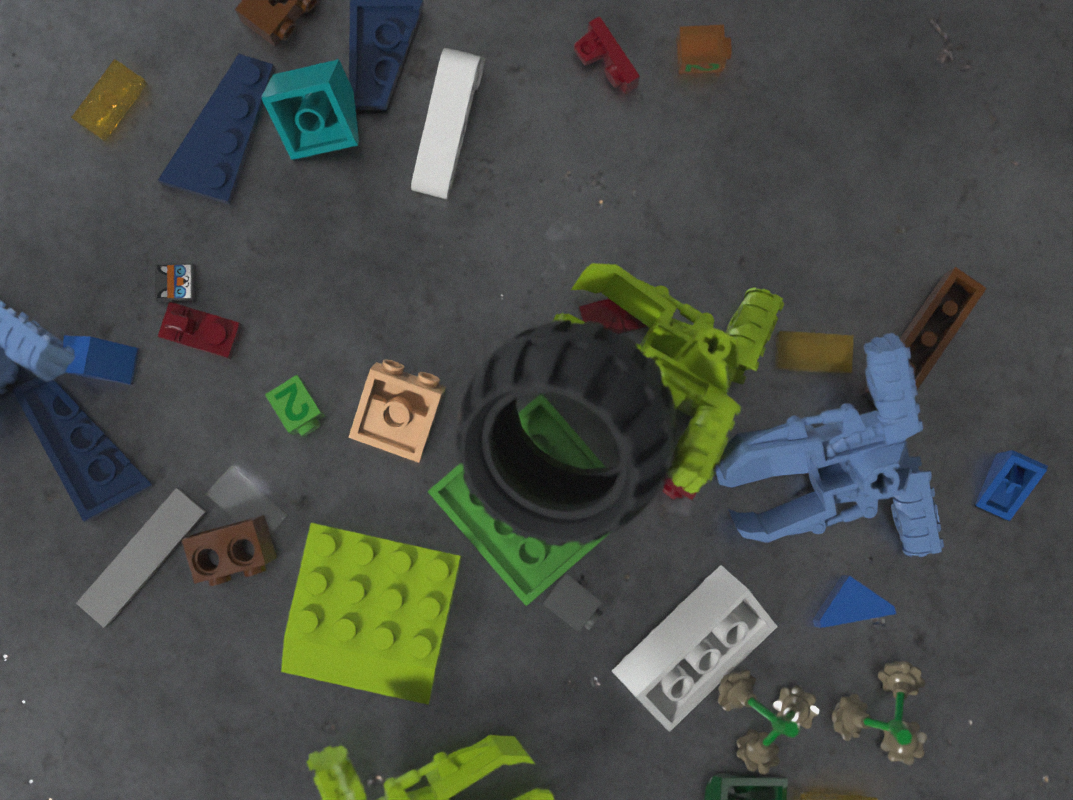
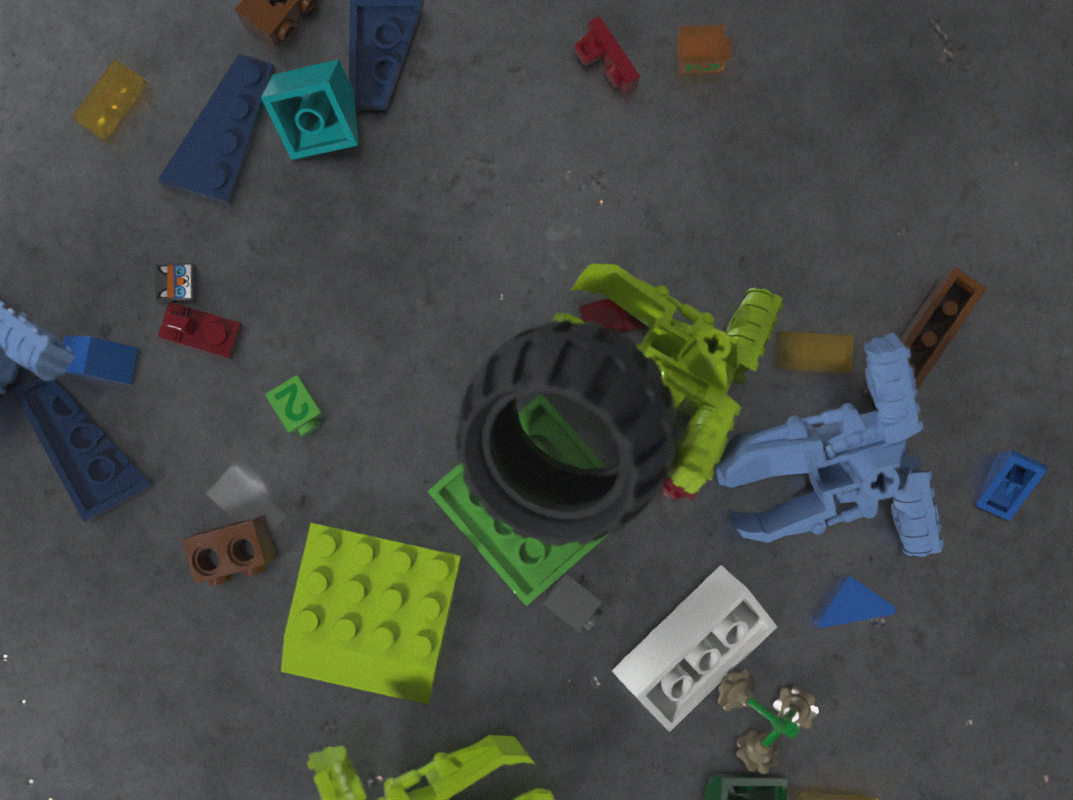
(141, 558): light grey tile -> none
(397, 410): light nougat plate -> none
(446, 122): white beam -> none
(900, 738): dark tan plant -> none

